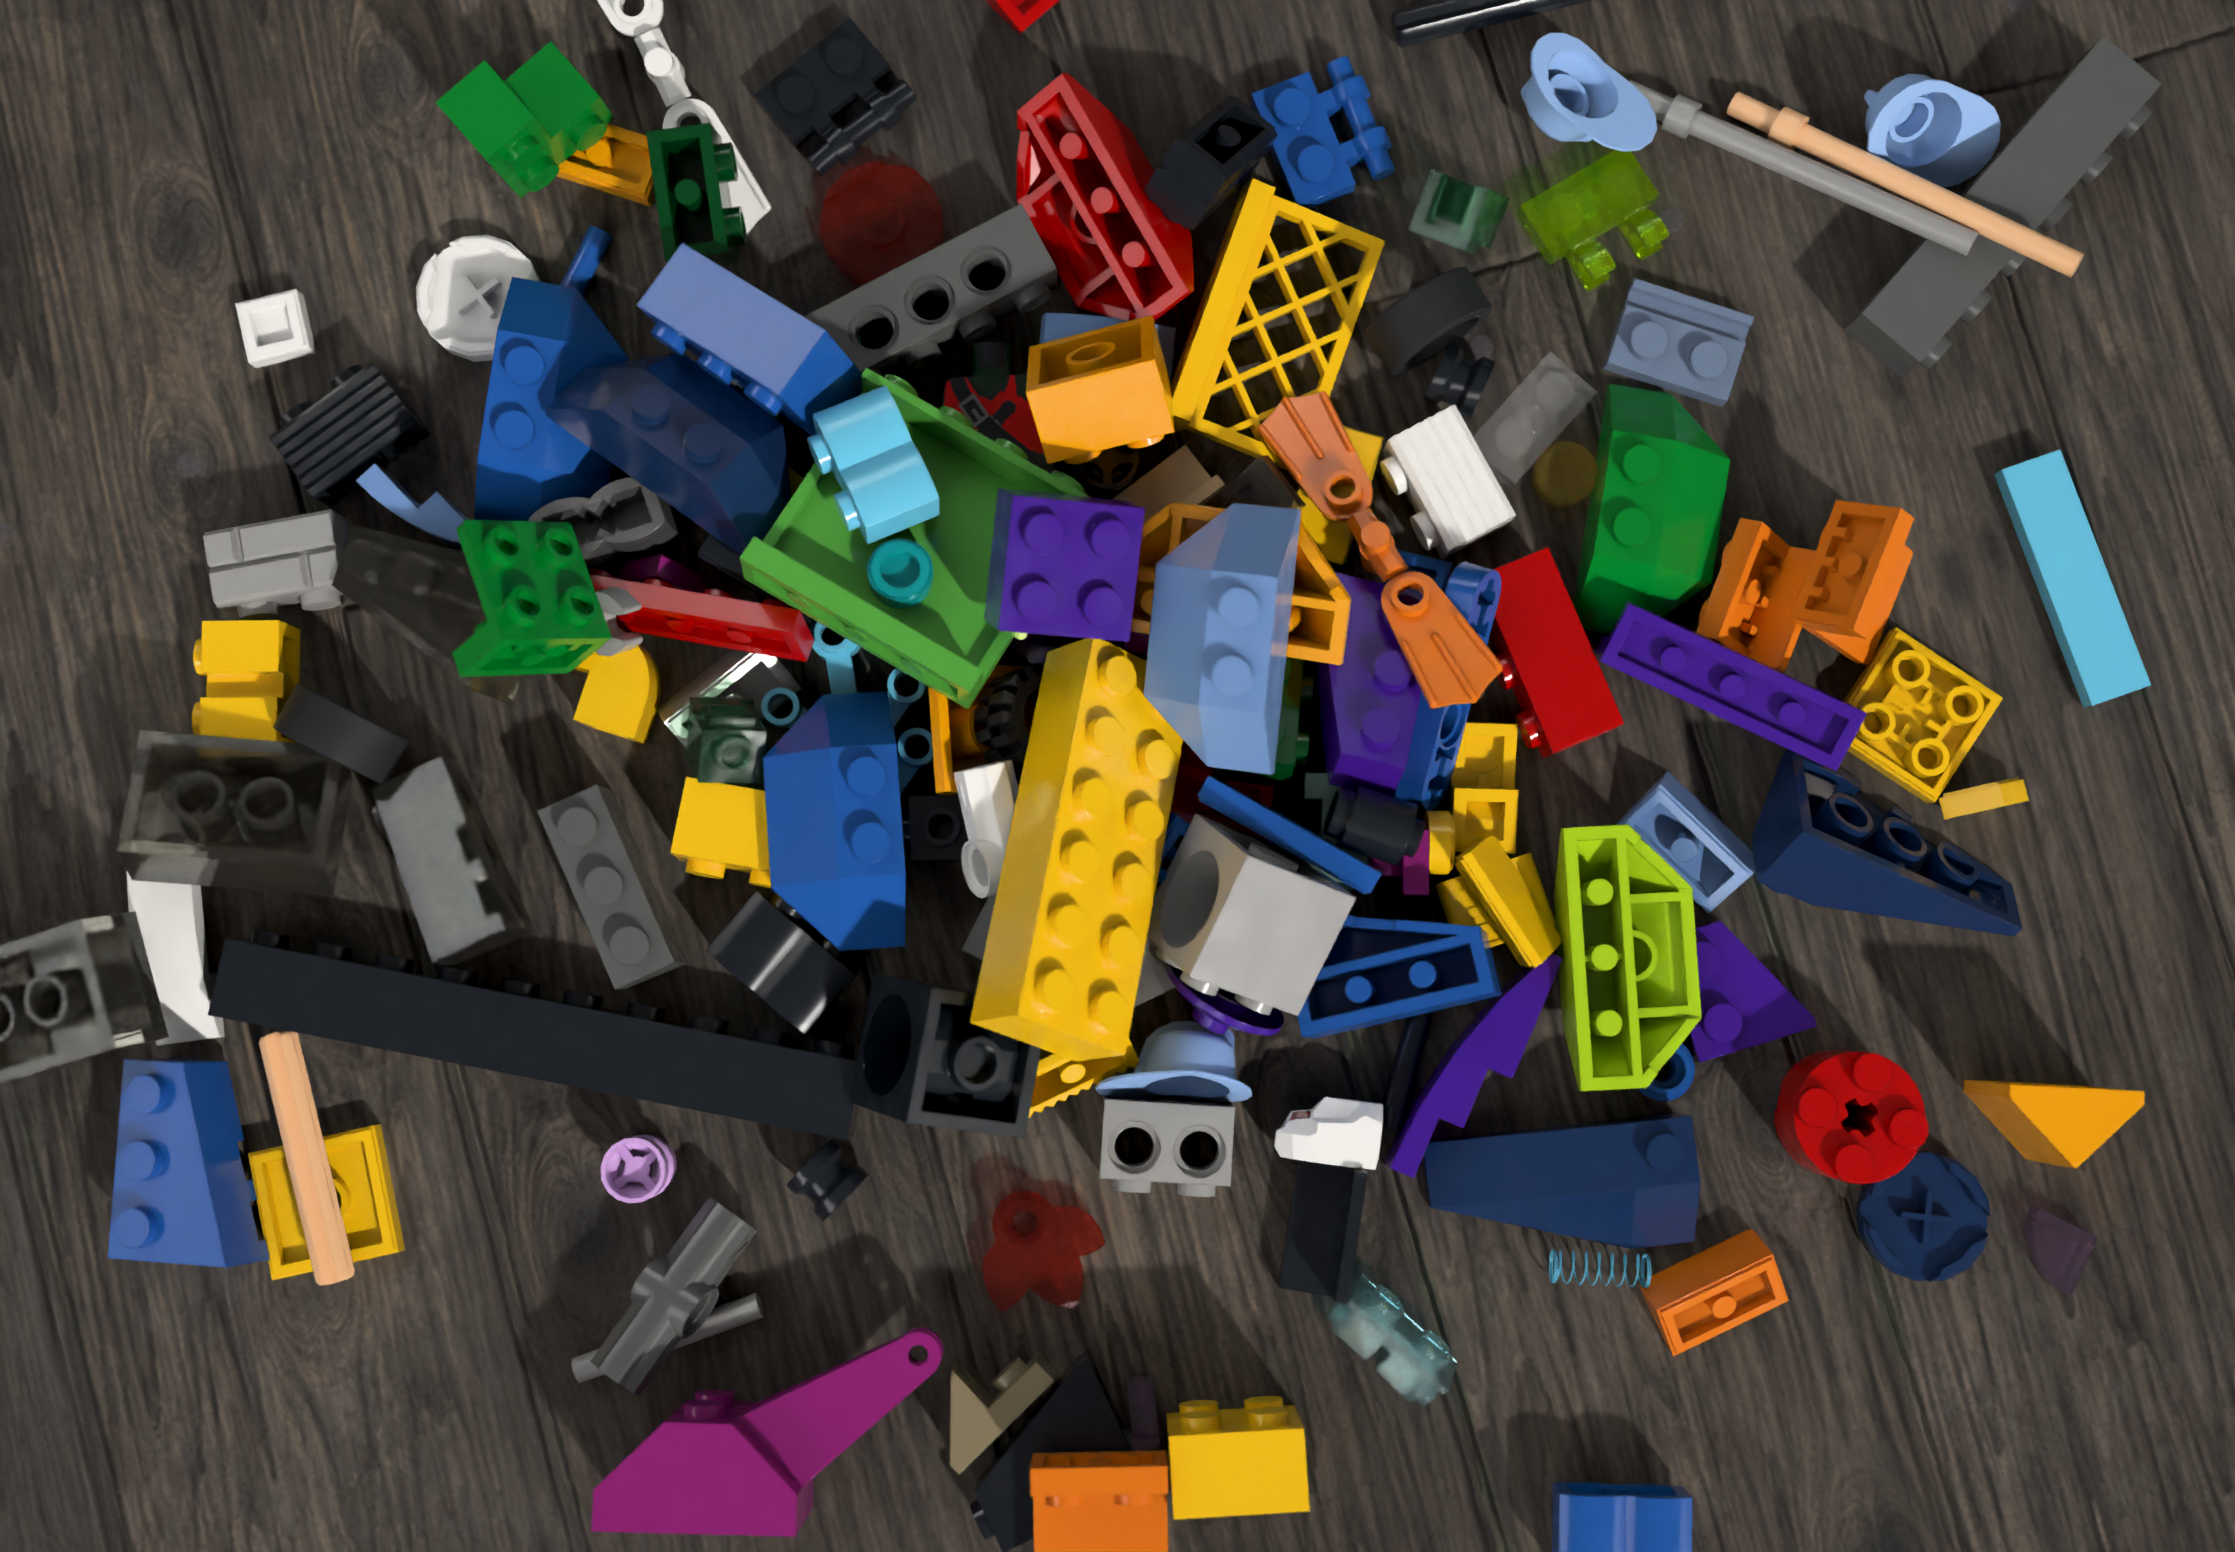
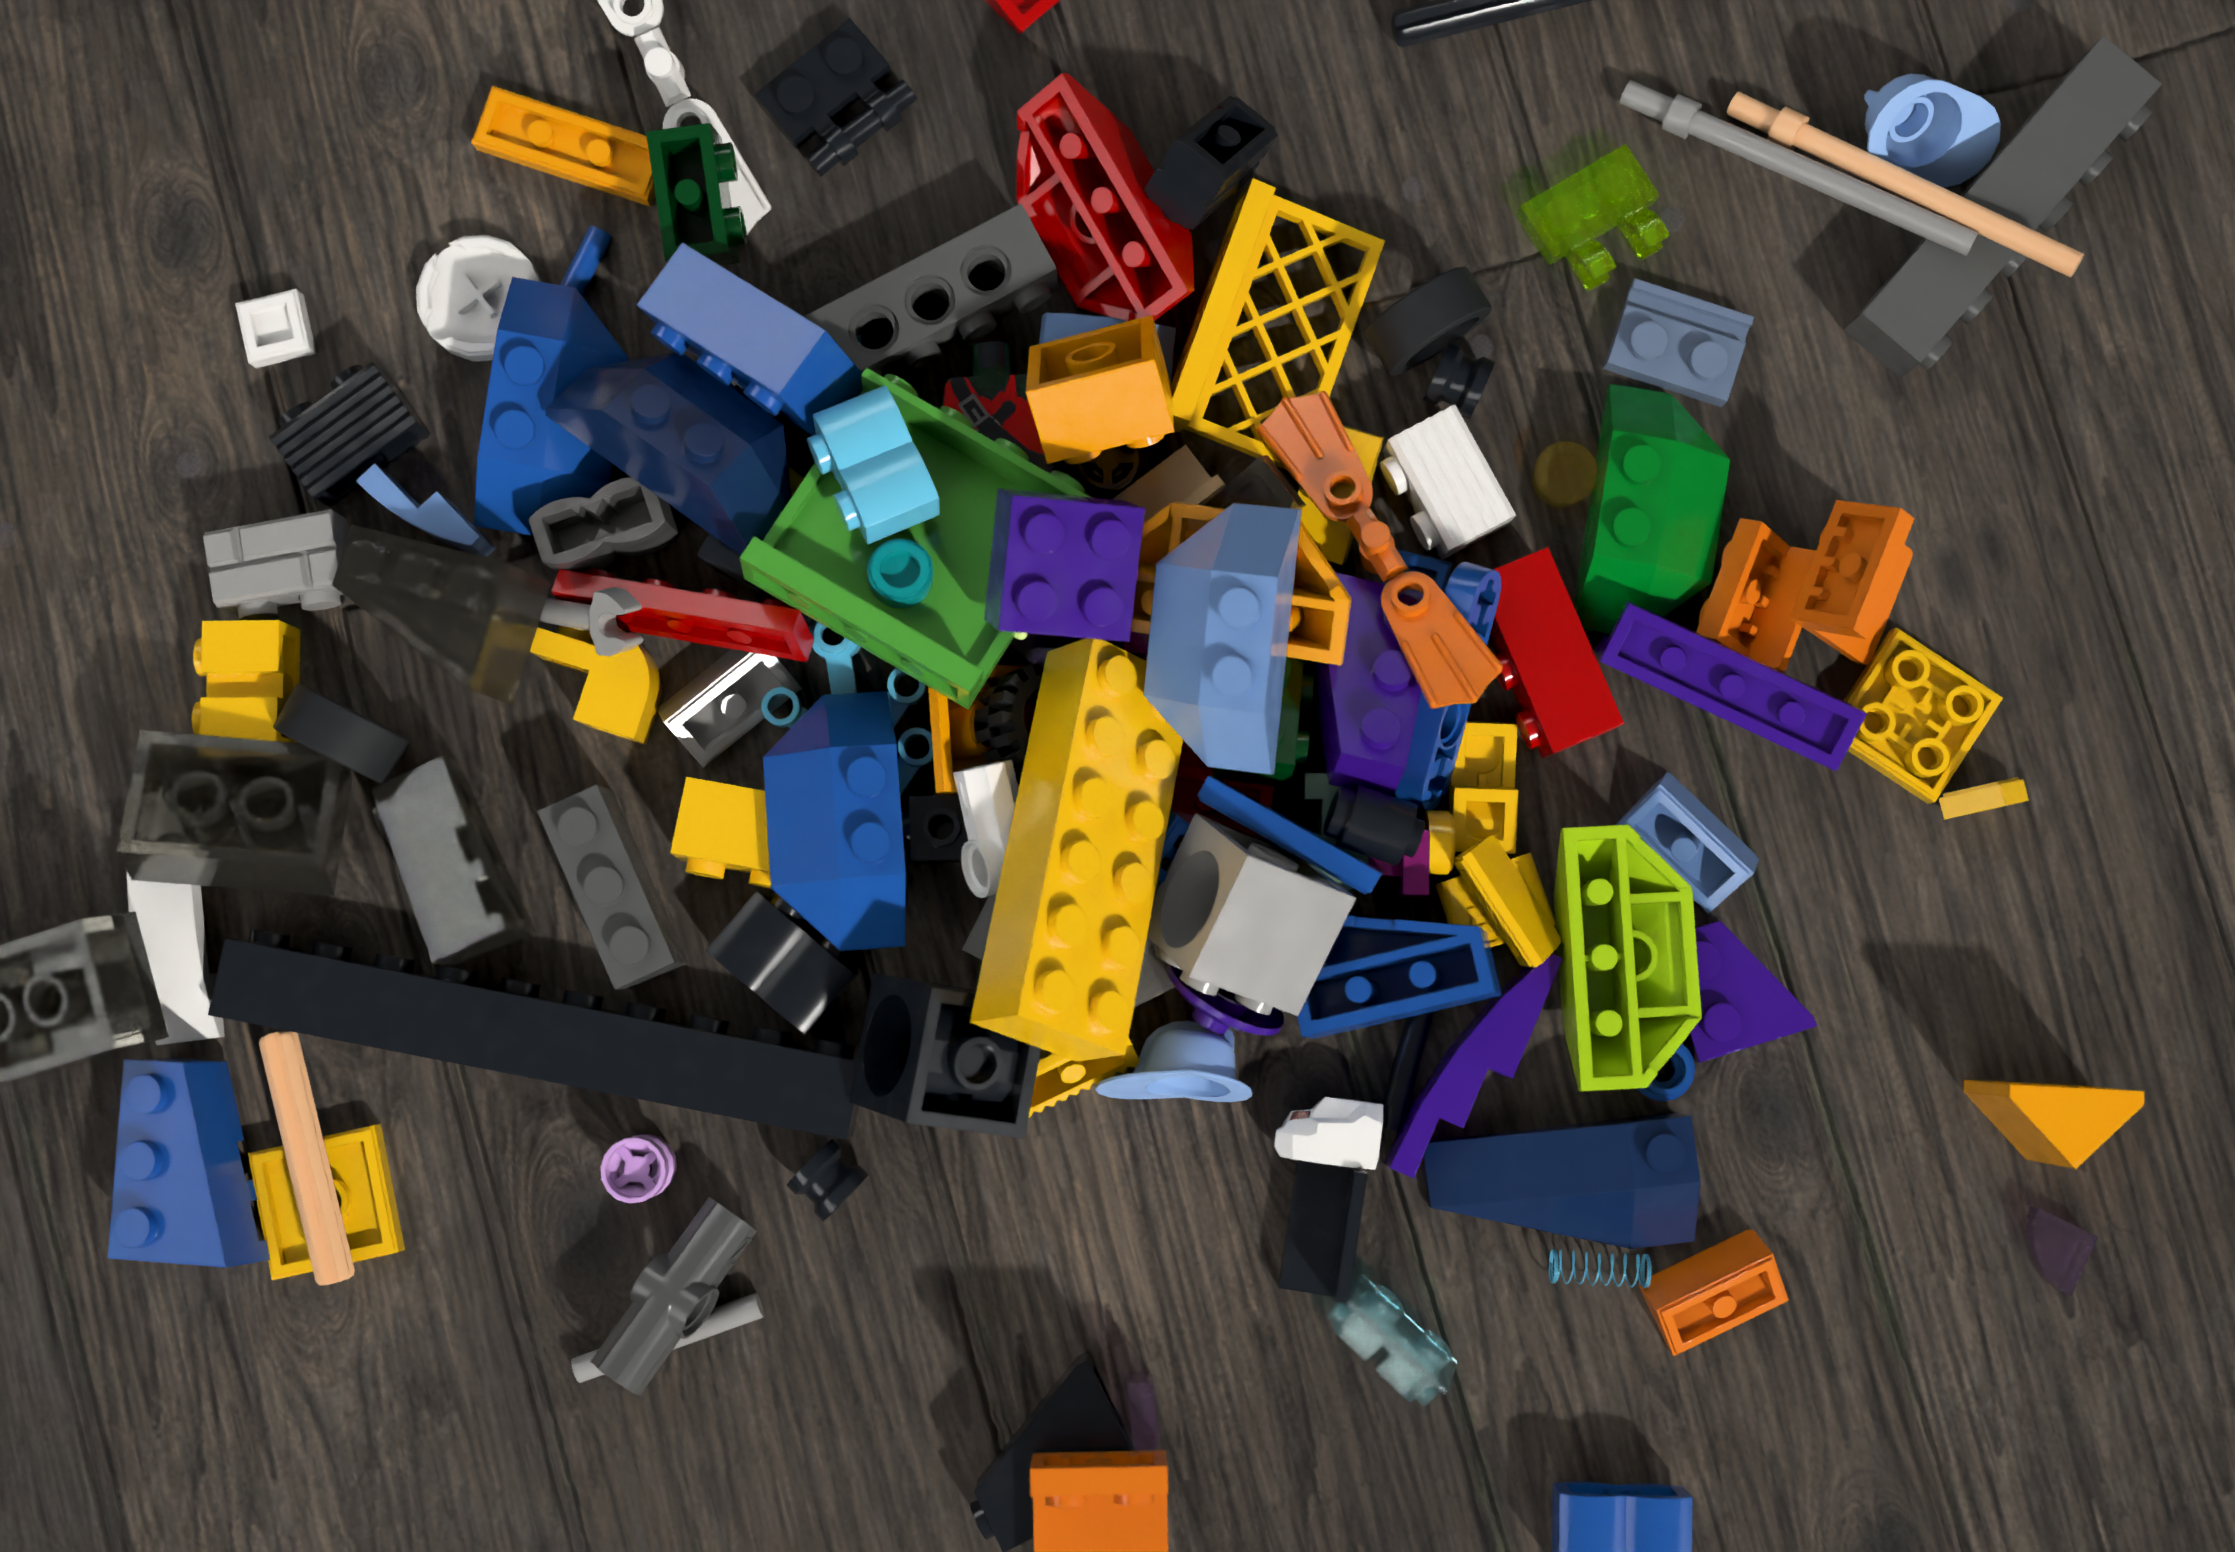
(528, 119): green brick -> none
(533, 597): green bracket -> none
(663, 569): magenta tile -> none
(725, 740): clear green window -> none
(753, 1465): magenta slope -> none
(879, 220): clear red tile -> none
(979, 1418): dark tan slope -> none
(1042, 1259): clear red plate -> none
(1168, 1125): light grey brick -> none
(1237, 1459): yellow brick -> none
(1306, 146): blue plate -> none
(1458, 213): clear green window -> none
(1532, 418): clear plate -> none
(1583, 98): light blue piece -> none
(1850, 855): dark blue wedge -> none
(1887, 1119): red brick -> none
(1925, 1219): dark blue tile -> none
(2072, 579): medium azure tile -> none

